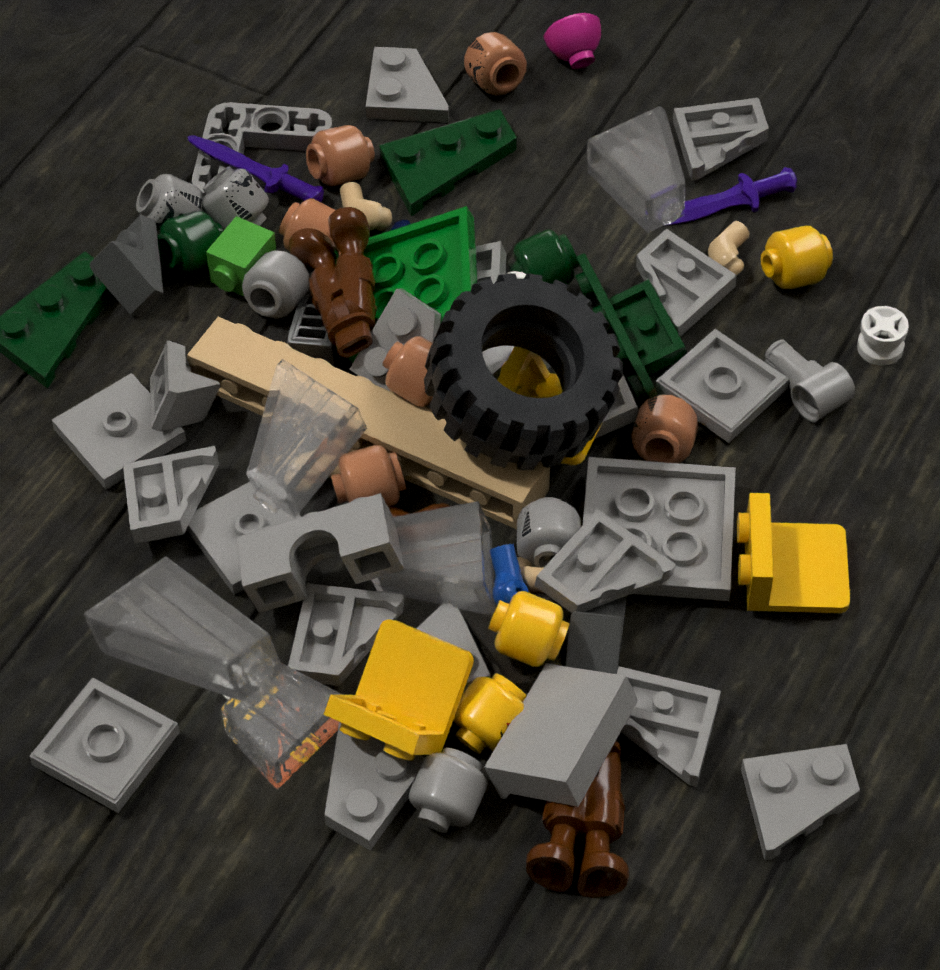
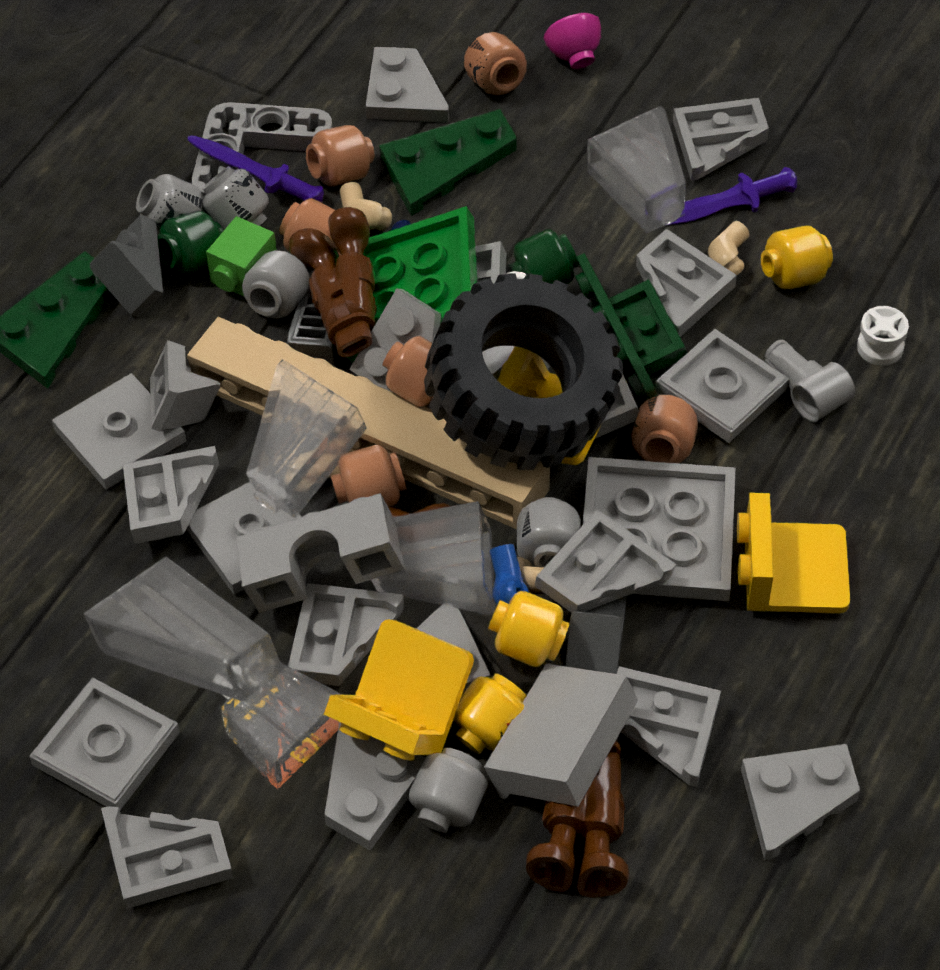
(164, 854): none -> light grey wing

